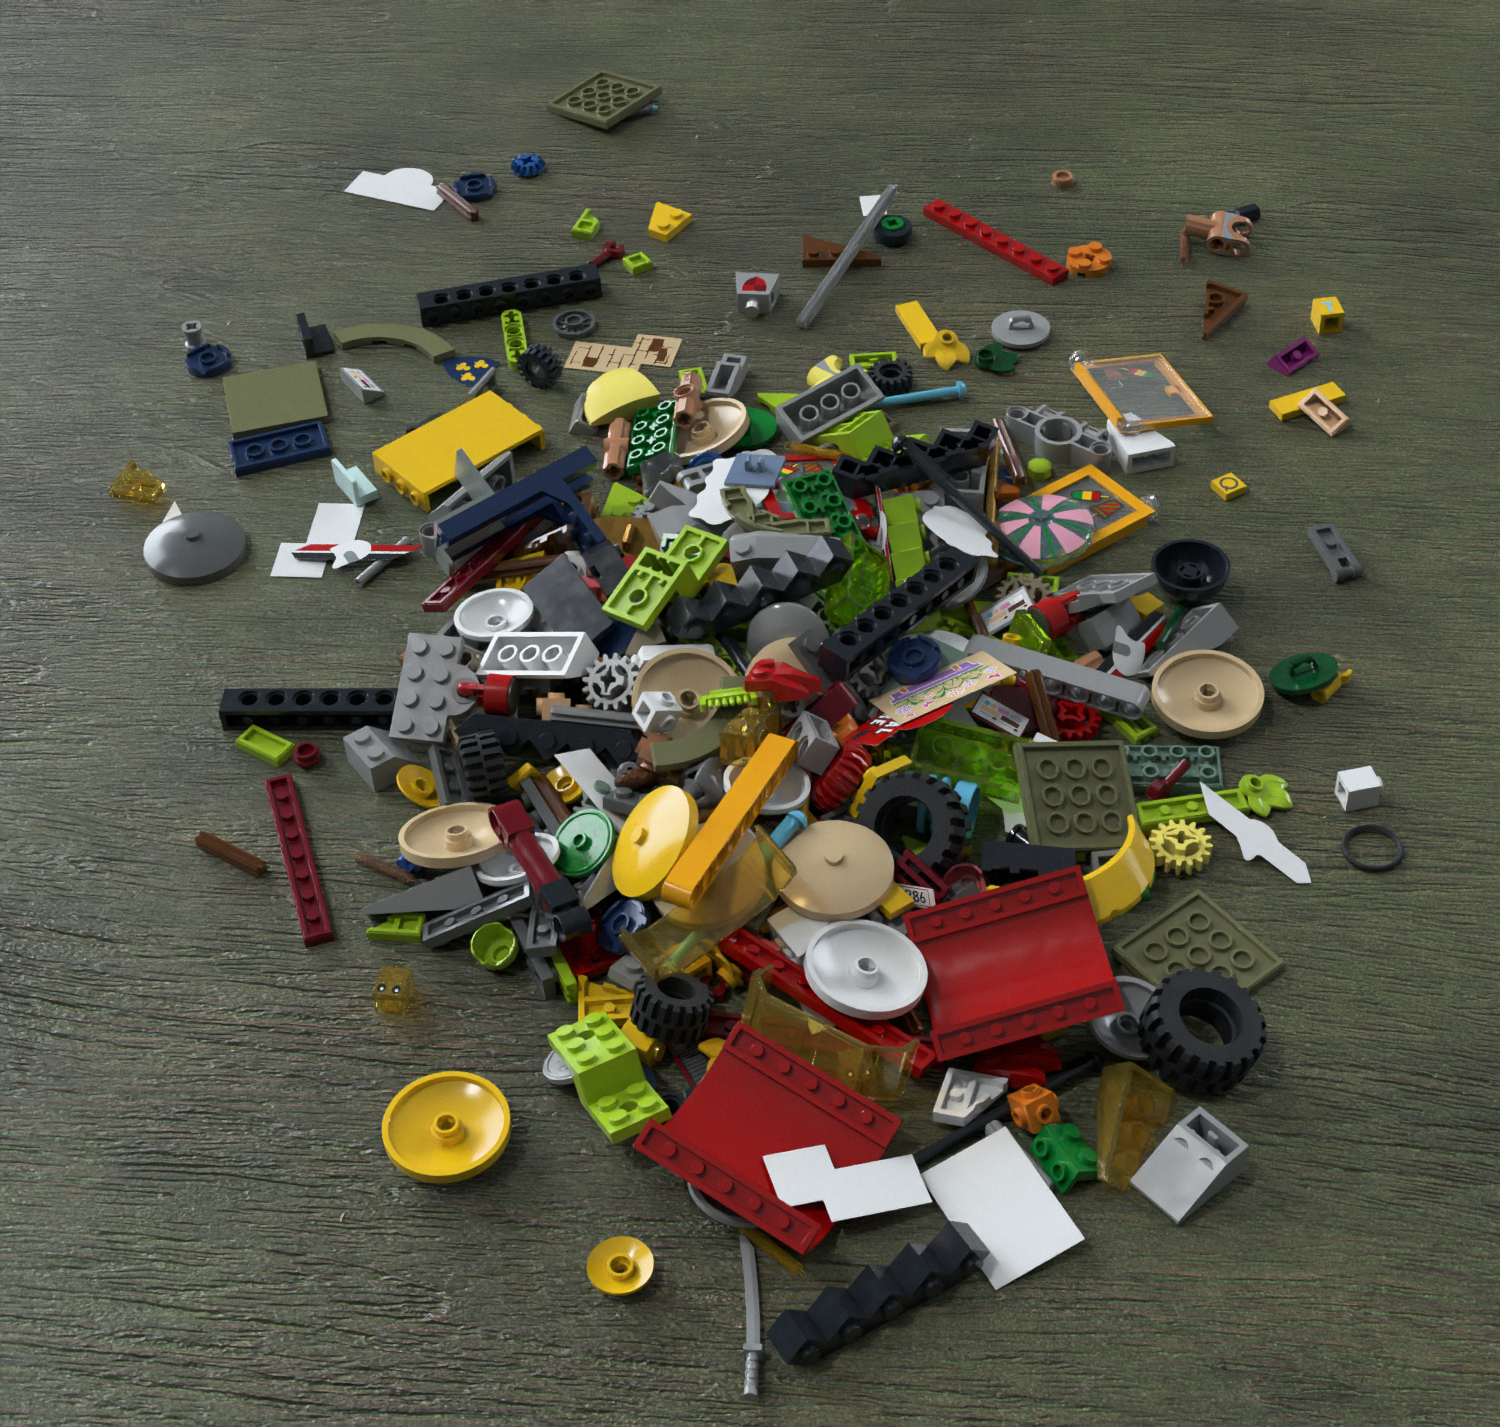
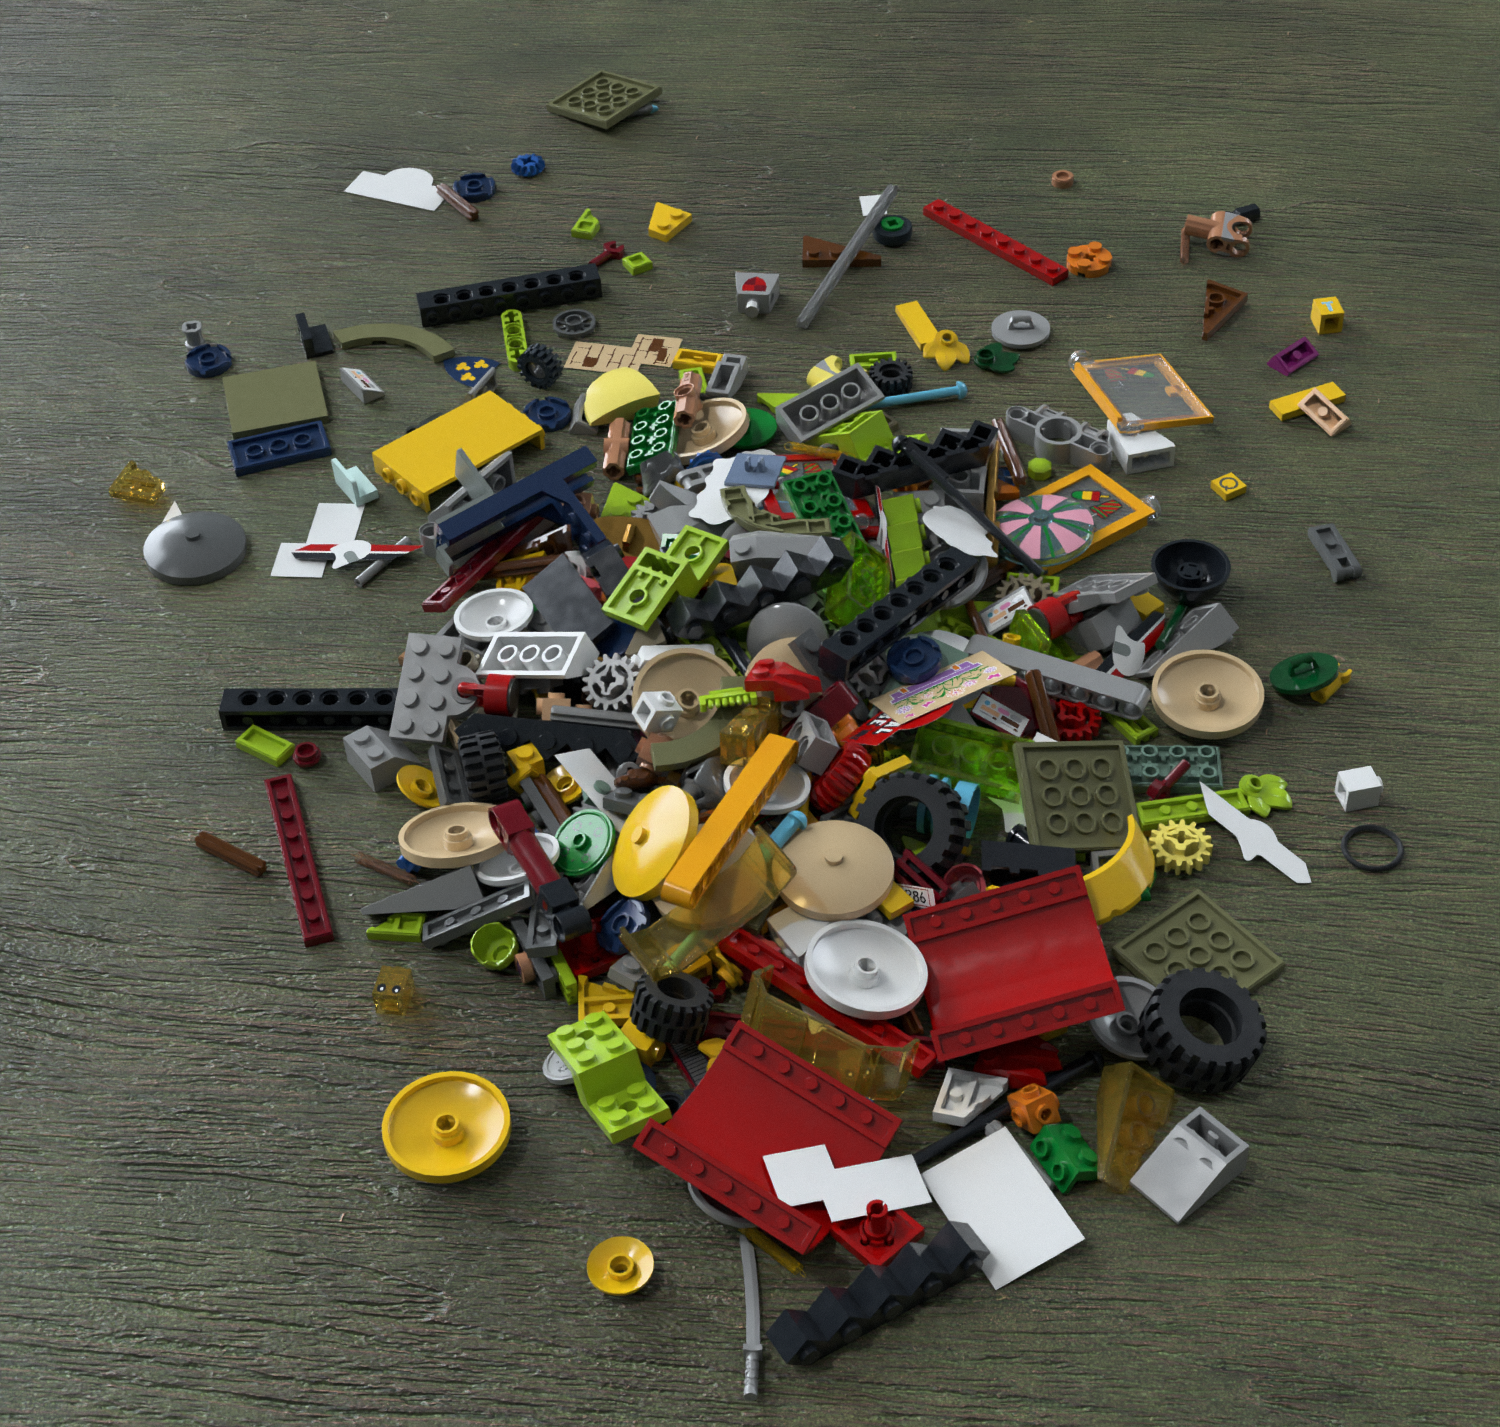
(523, 754): none -> yellow brick
(524, 967): none -> nougat tile
(550, 413): none -> dark blue tile
(692, 359): none -> yellow tile
(877, 1229): none -> red plate

